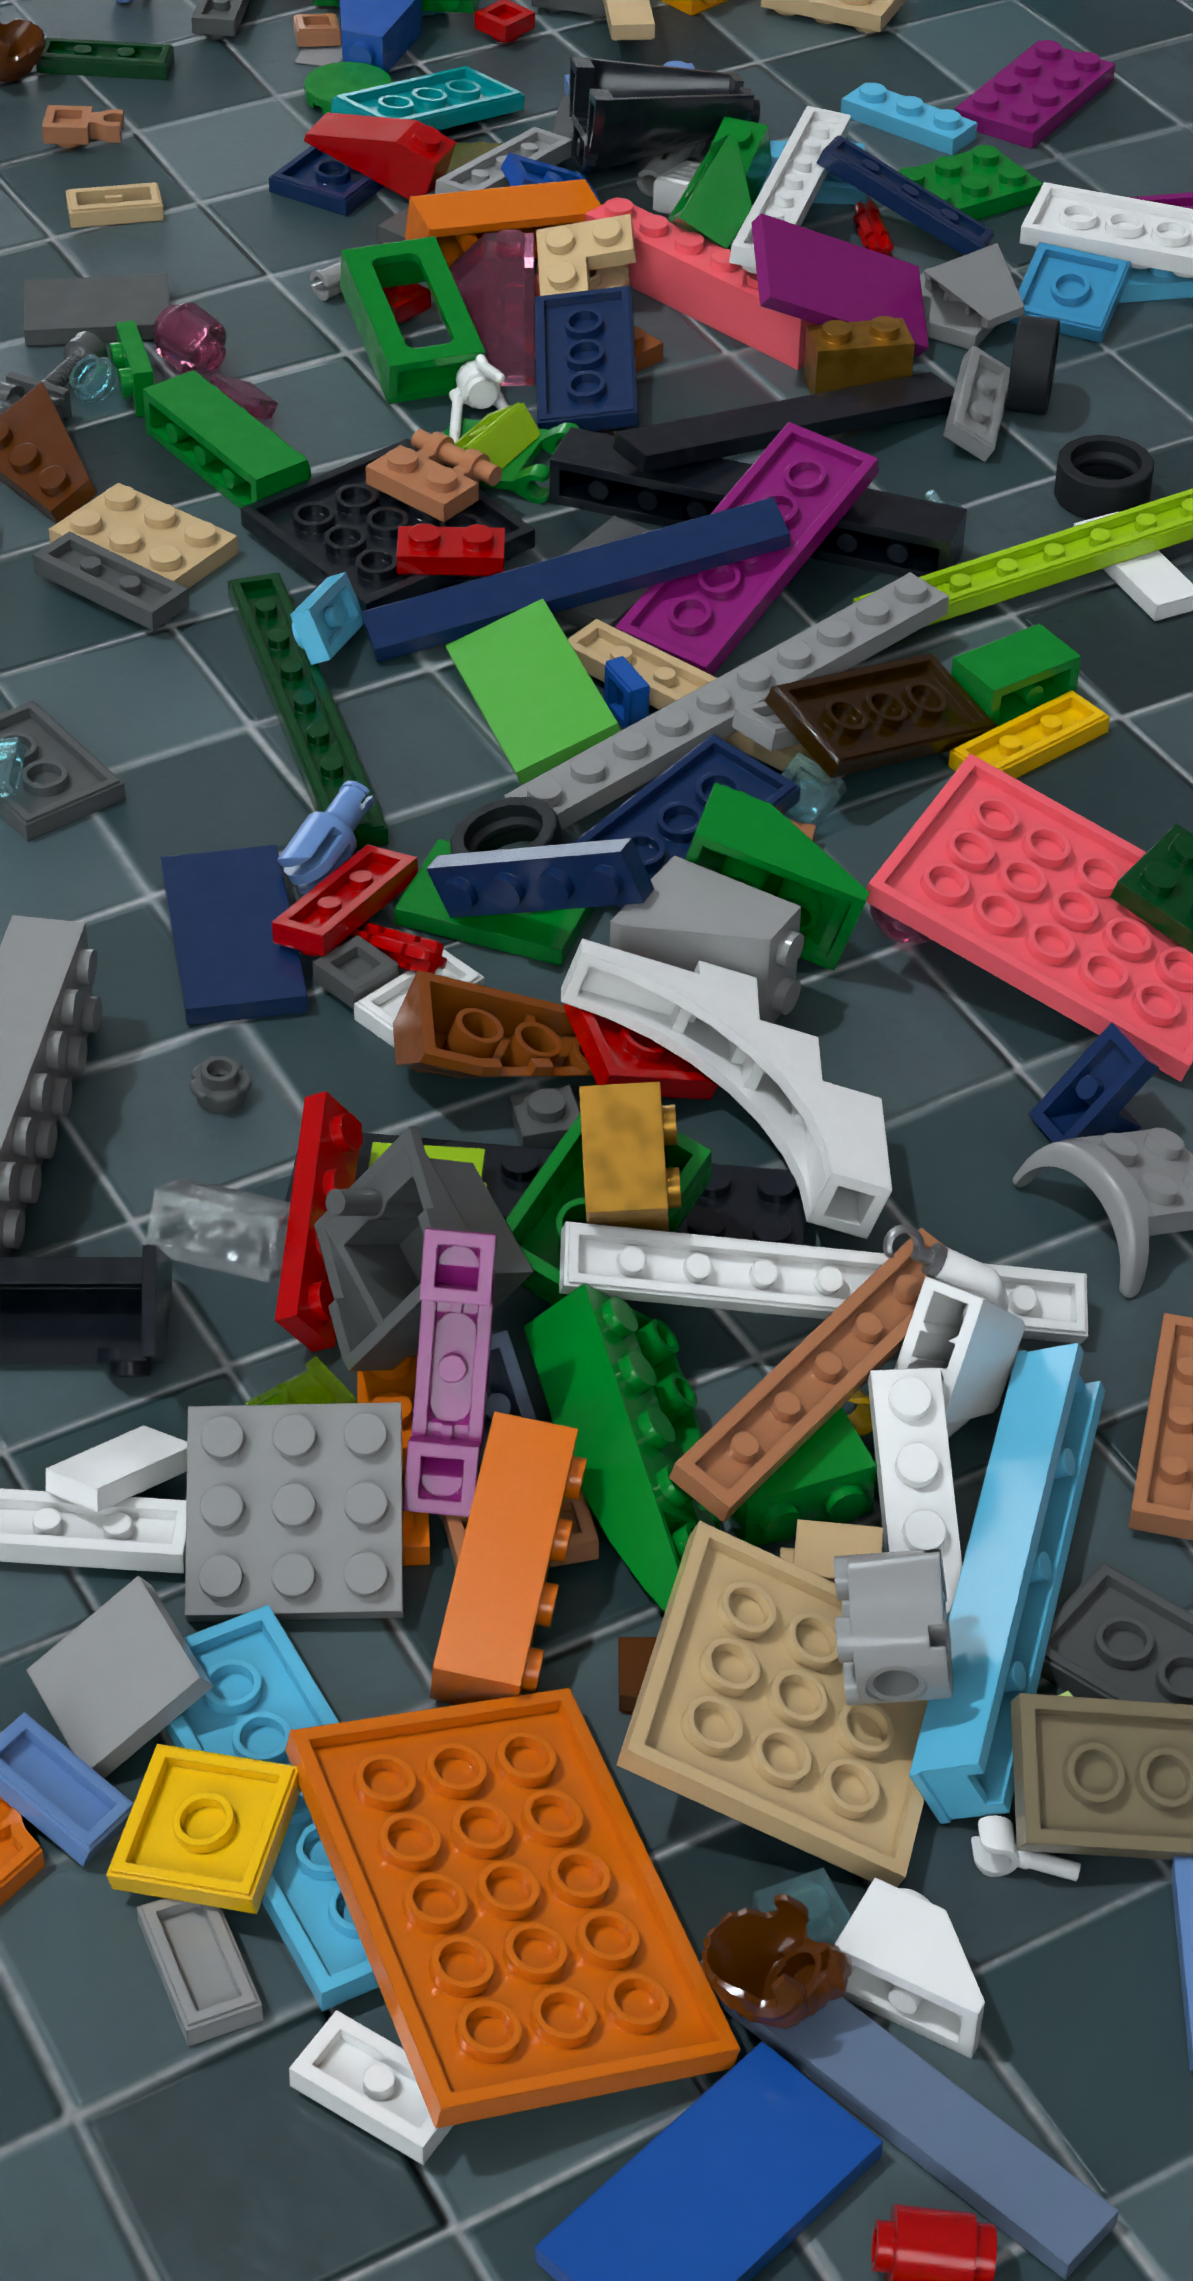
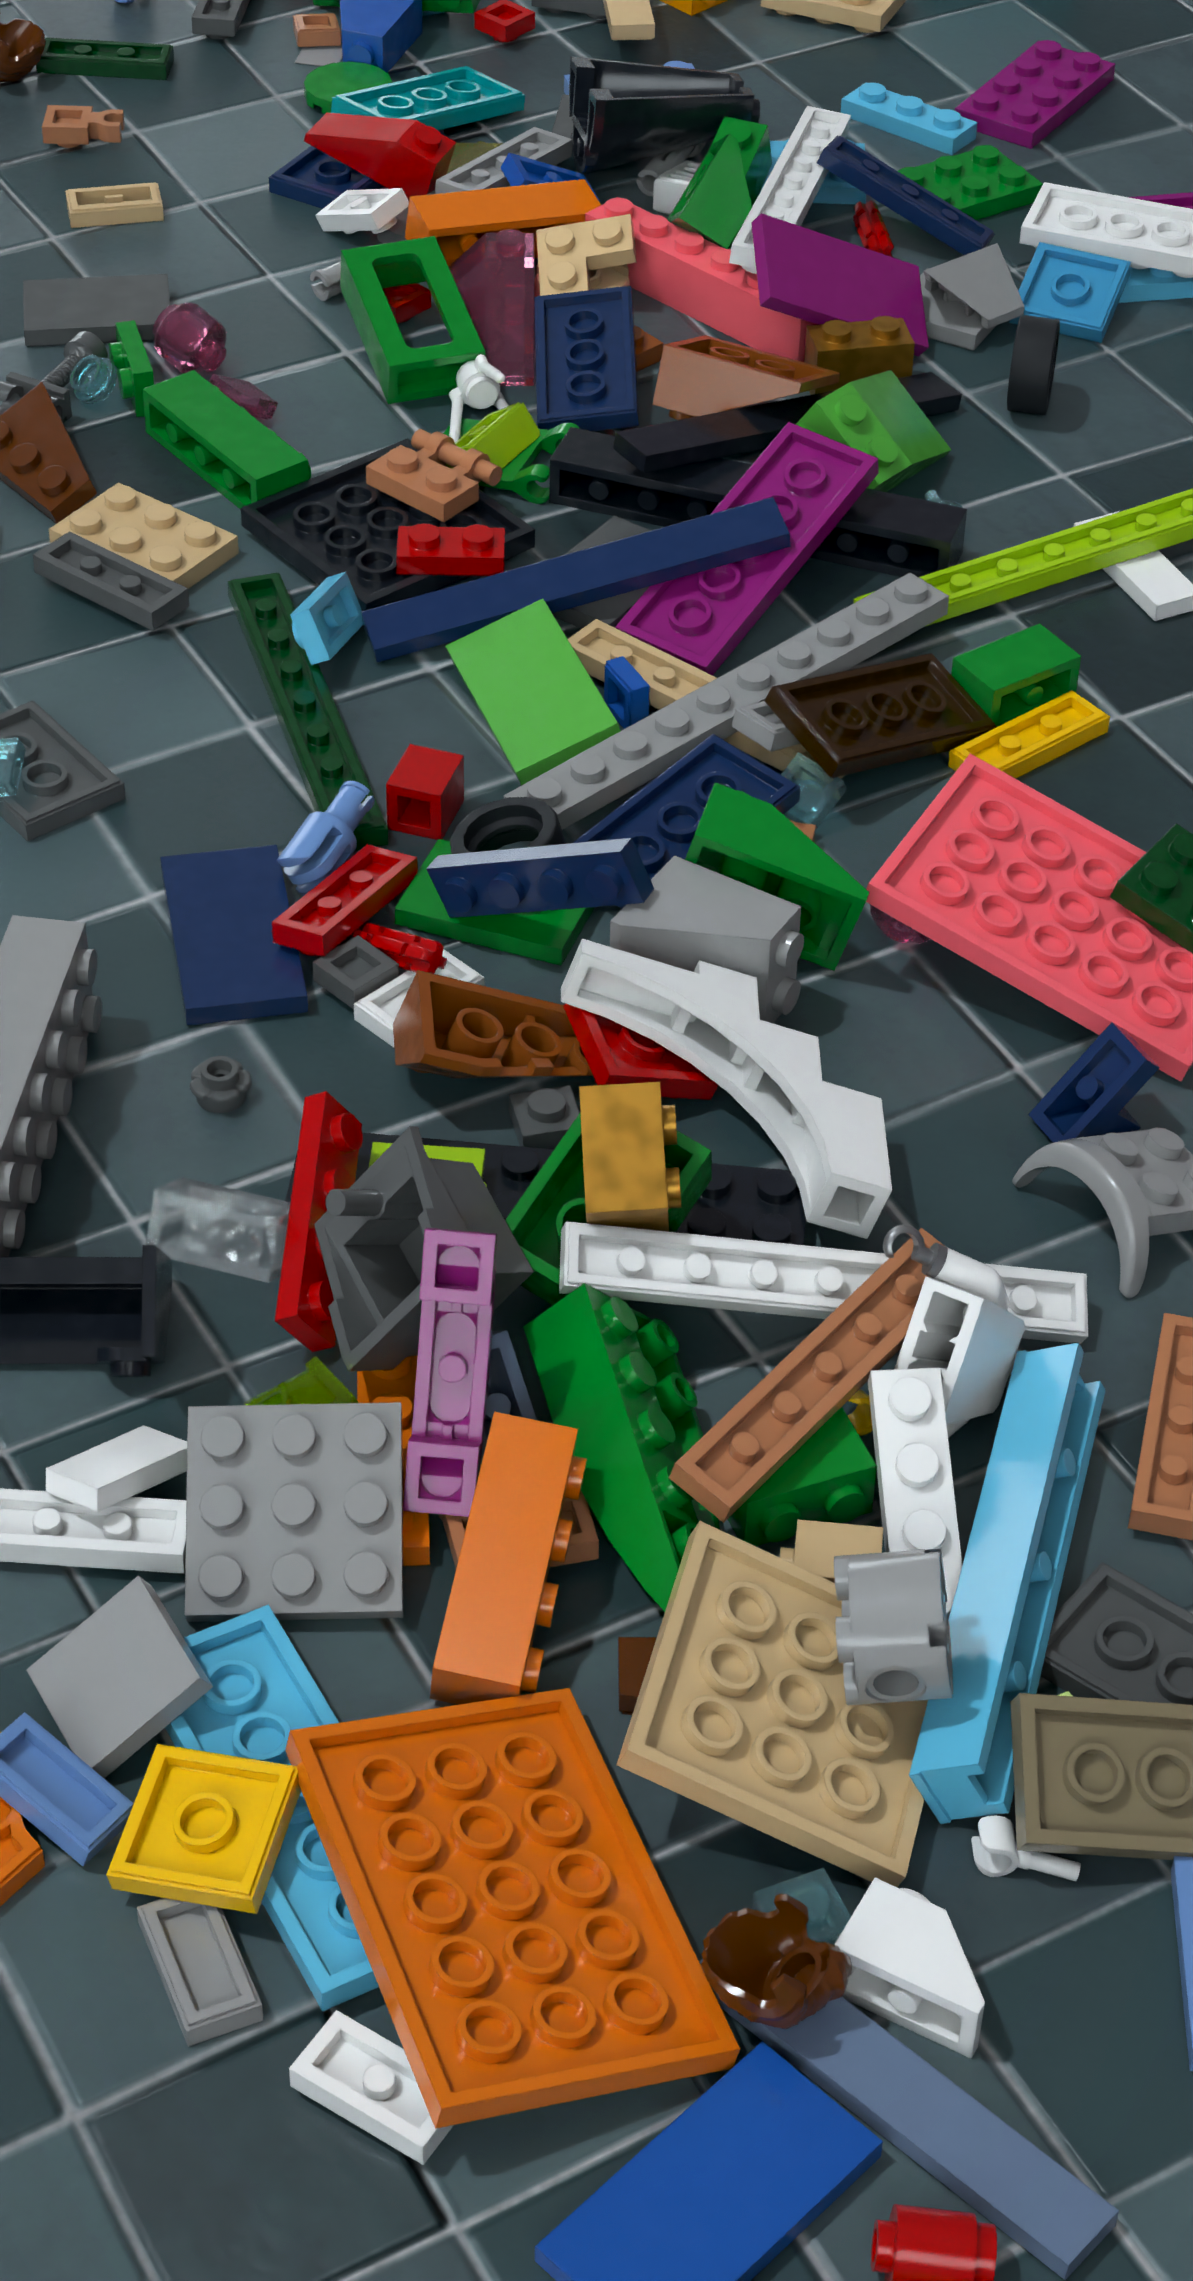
(363, 210): none -> white plate
(425, 792): none -> red brick
(718, 375): none -> dark orange slope
(881, 421): none -> bright green slope
(978, 403): light grey tile -> none
(1104, 457): black tyre -> none

